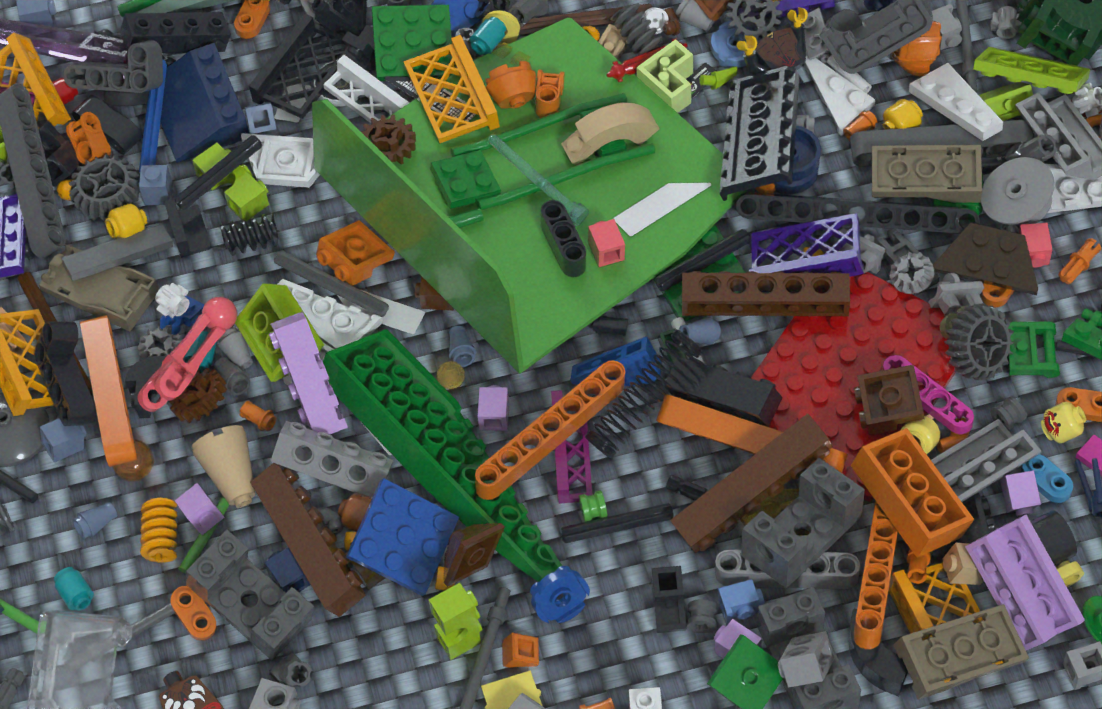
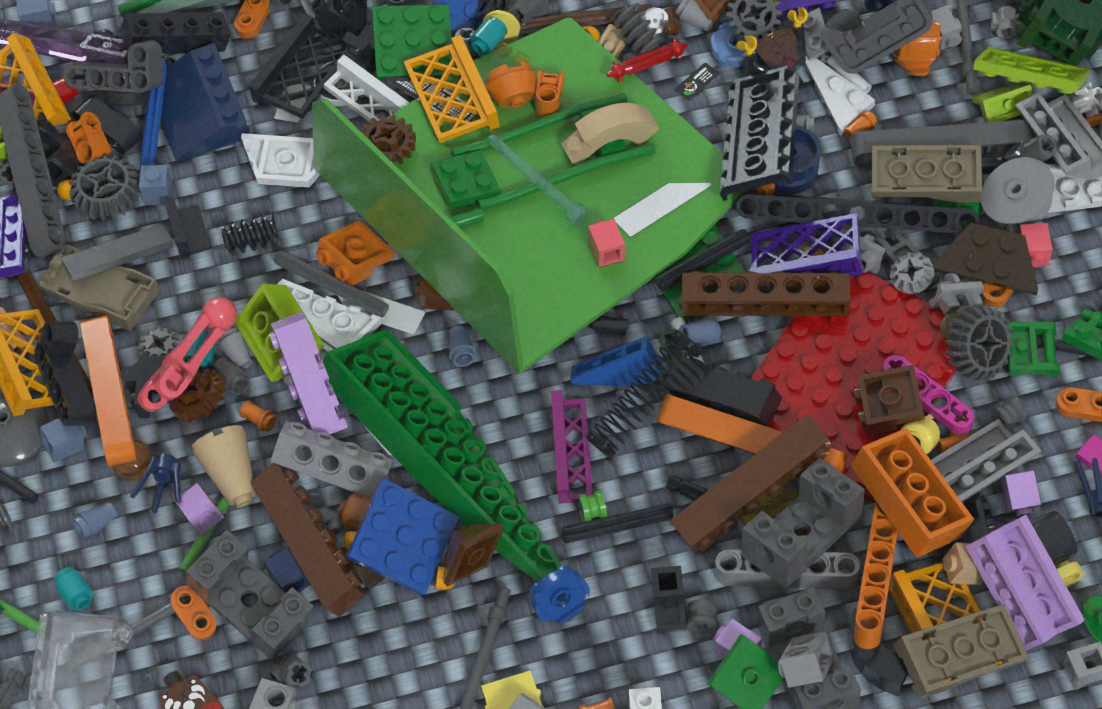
(125, 221): yellow head -> none
(158, 530): light orange piece -> none
(164, 469): none -> dark blue plant
(172, 300): white gear -> none
(188, 318): blue plate -> none
(218, 172): black axle -> none
(246, 194): lime arch -> none
(260, 118): sand blue brick -> none
(451, 375): clear yellow plate -> none
(456, 620): lime arch -> none
(493, 408): lavender brick -> none
(520, 651): orange slope -> none
(547, 441): orange beam -> none
(557, 225): black beam -> none
(667, 74): yellowish green brick -> none
(718, 78): lime bar -> none
(739, 600): medium blue brick -> none
(902, 115): yellow head -> none
(917, 567): orange pin -> none
(956, 100): white wing -> none
(1047, 476): dark azure plate -> none
(1063, 422): light yellow head -> none
(1079, 261): orange axle -> none

